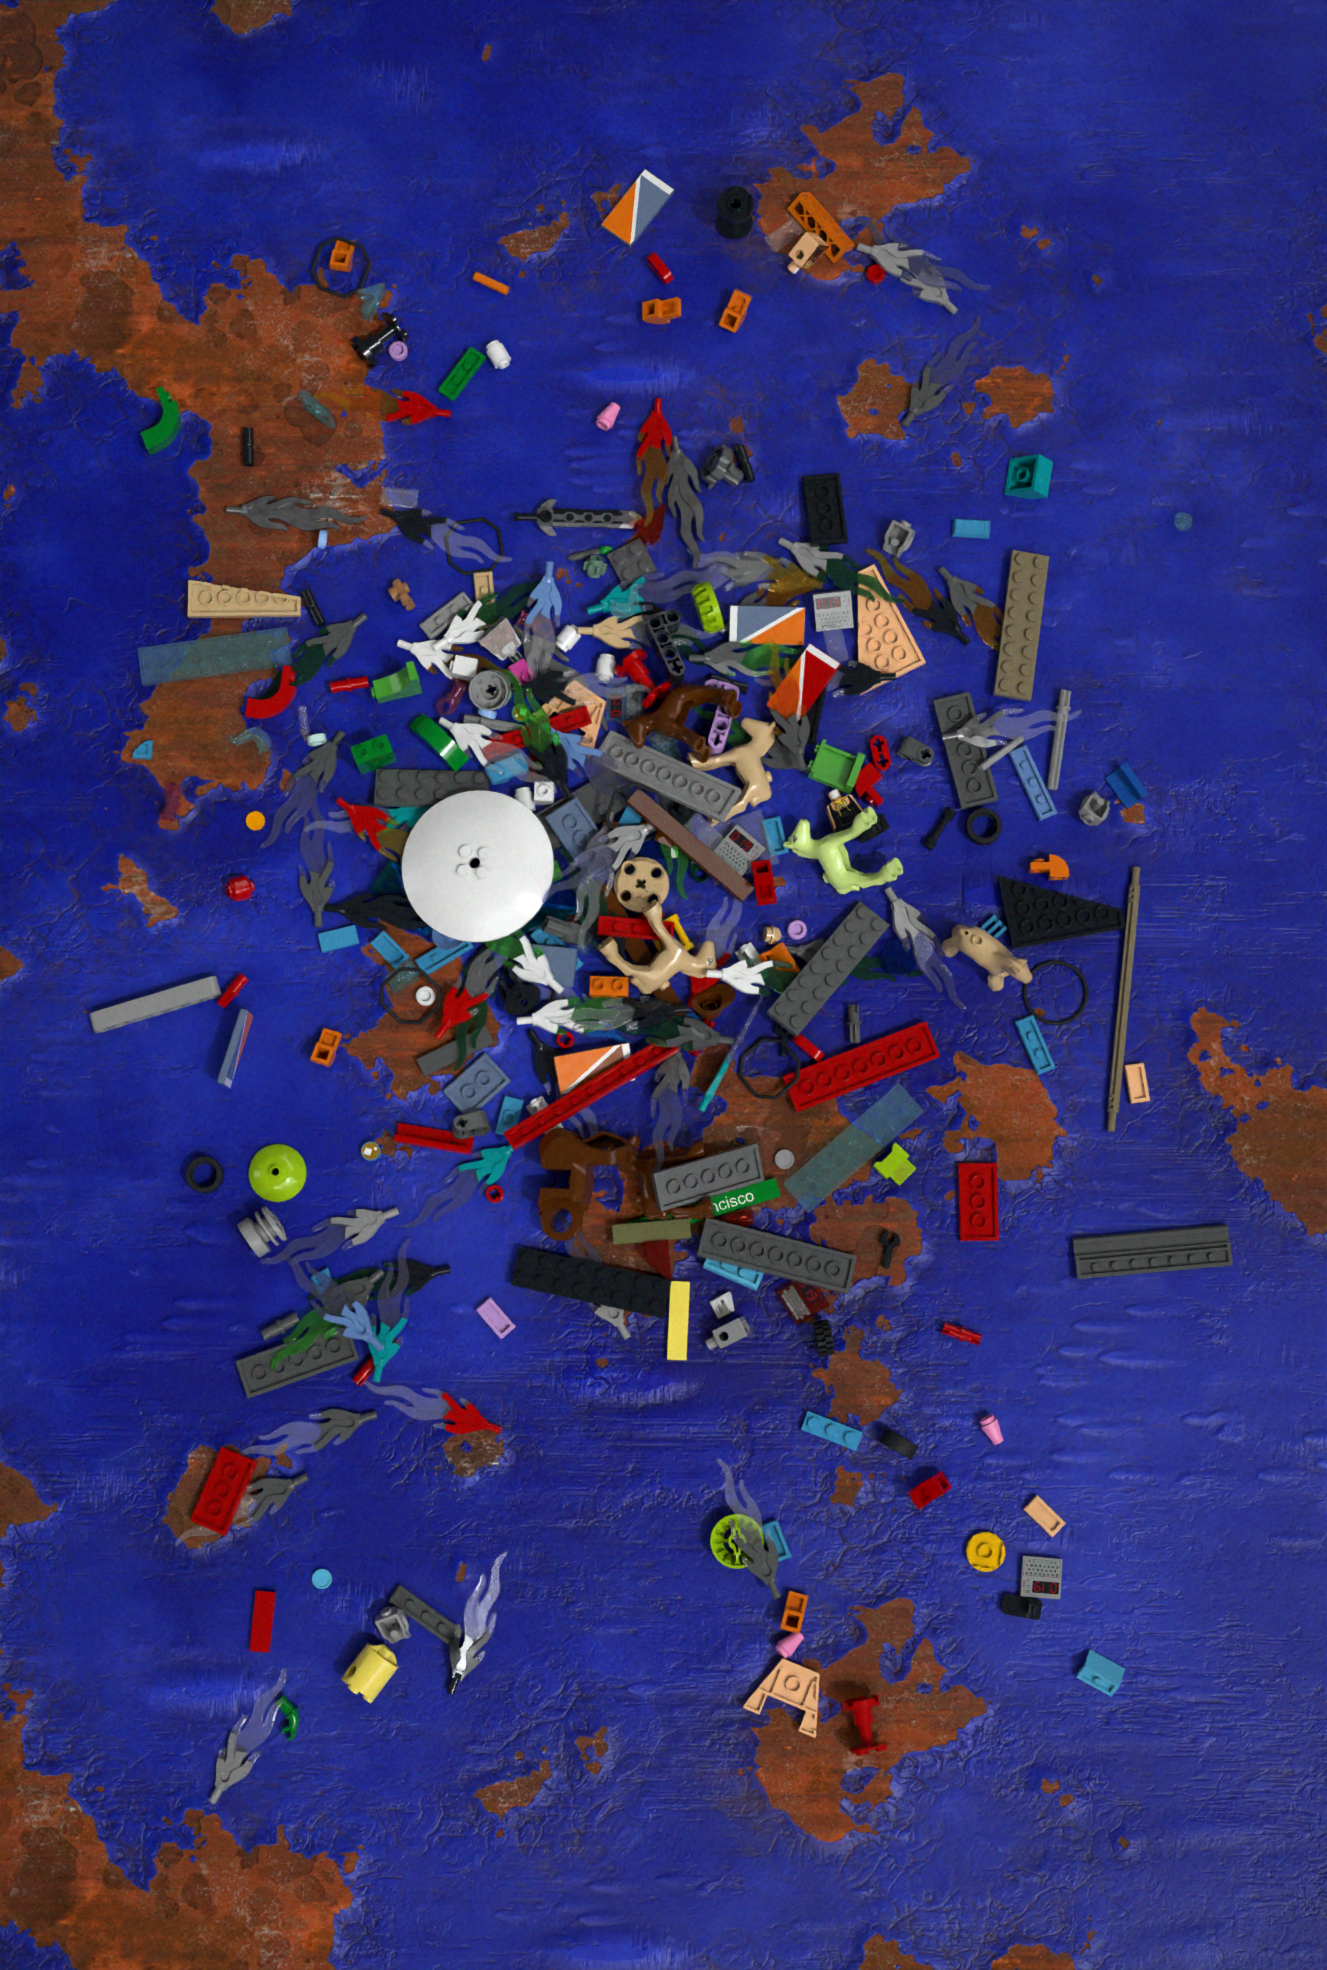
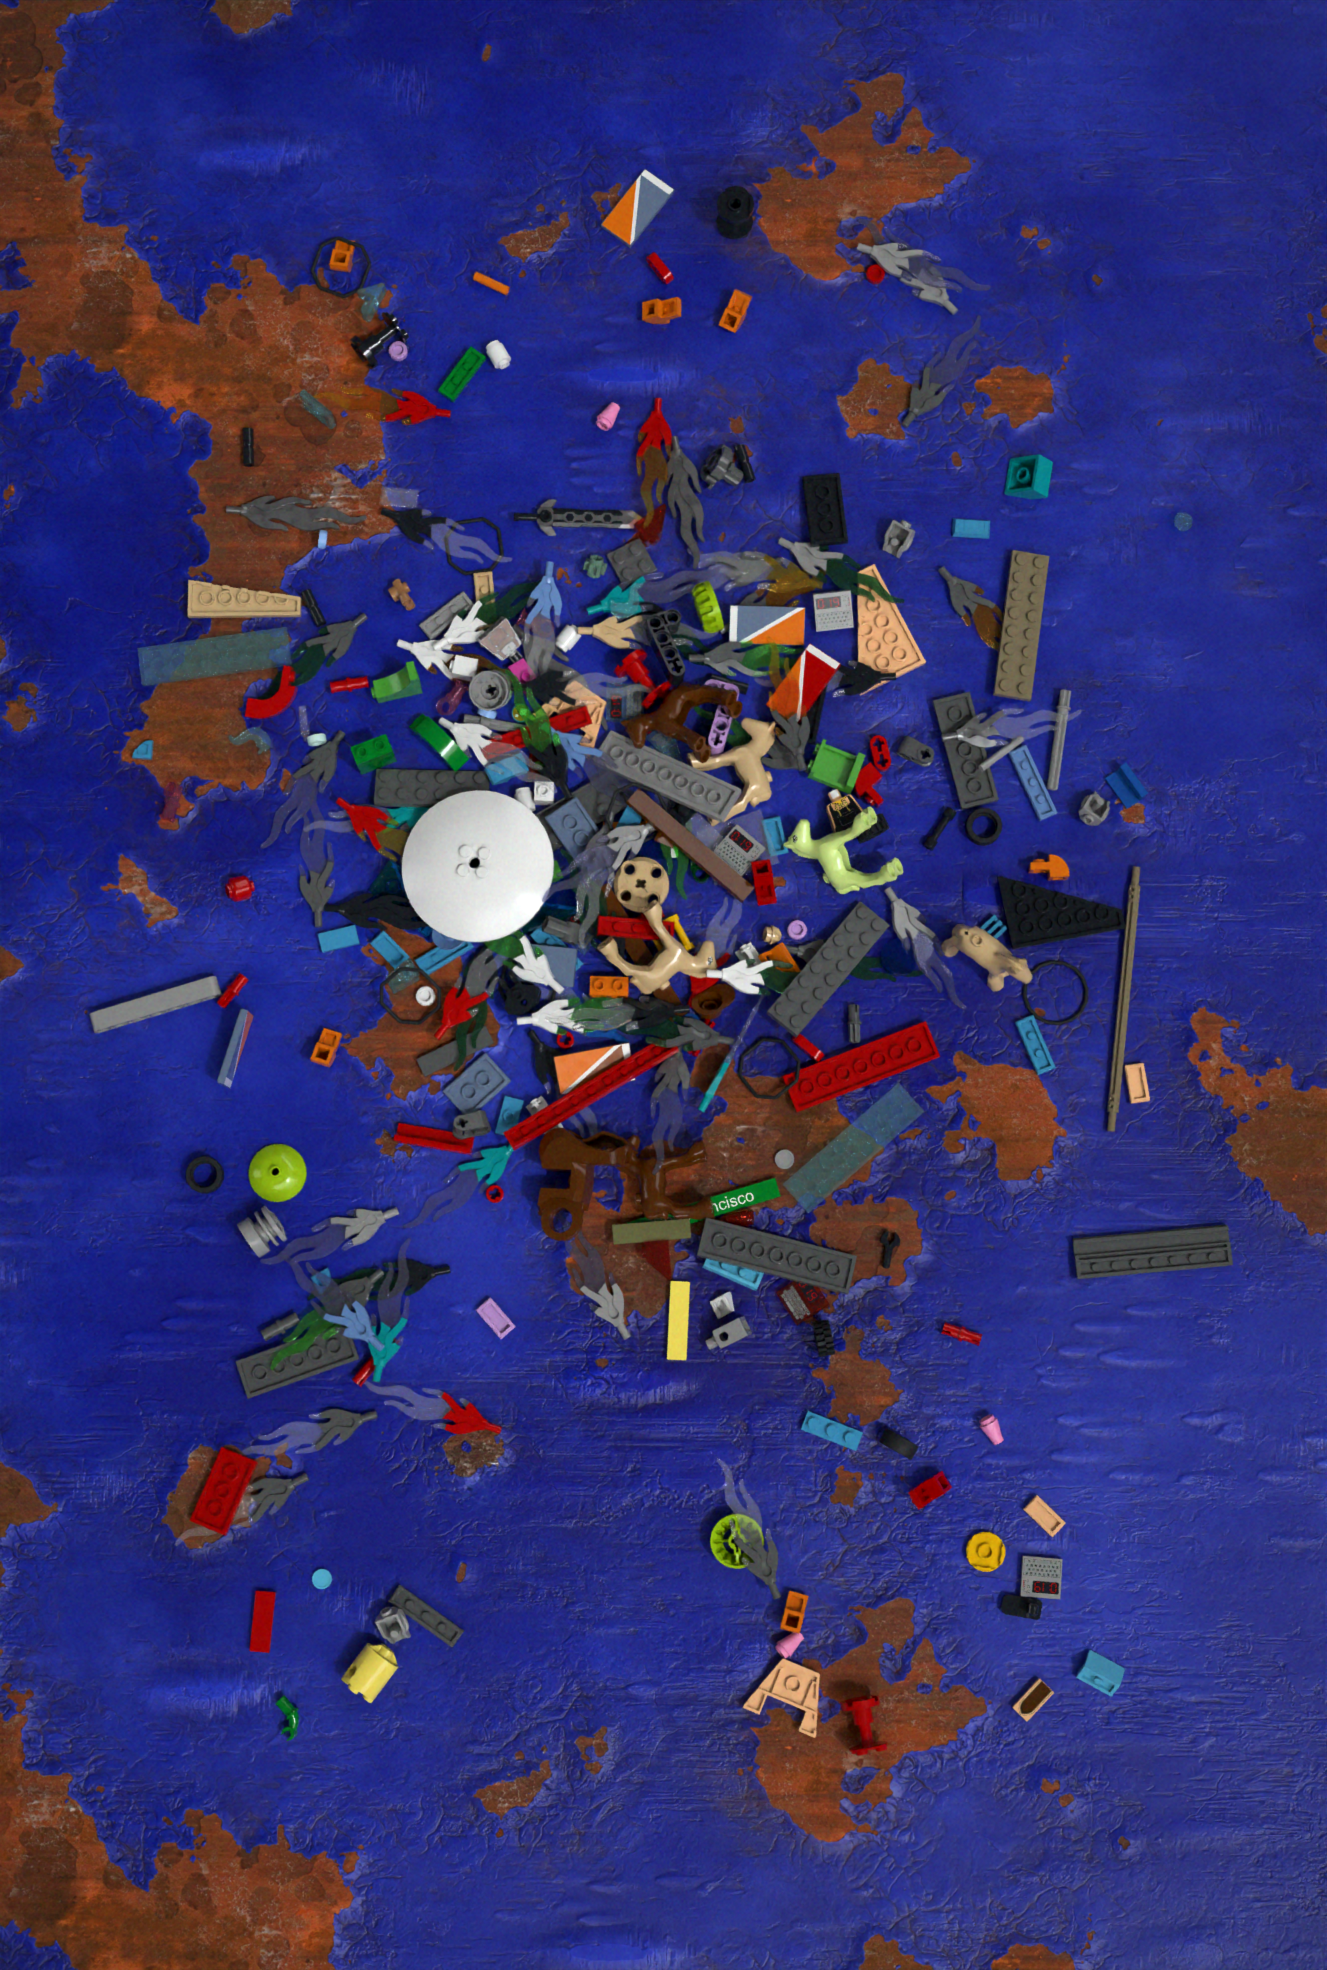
(167, 429): green arch -> none
(240, 1744): clear piece -> none
(255, 820): light orange piece -> none
(371, 1151): tile -> none
(475, 1635): piece -> none
(586, 554): dark grey piece -> none
(591, 1282): black plate -> none
(606, 665): white brick -> none
(707, 1176): dark grey plate -> none
(778, 1539): dark azure tile -> none
(784, 234): clear tile -> none
(784, 1036): black bar -> none
(806, 251): light nougat torso -> none
(825, 221): orange fence -> none
(835, 642): clear plate -> none
(895, 1165): lime piece -> none
(944, 619): piece -> none
(978, 1202): red tile -> none
(1032, 1699): none -> tile

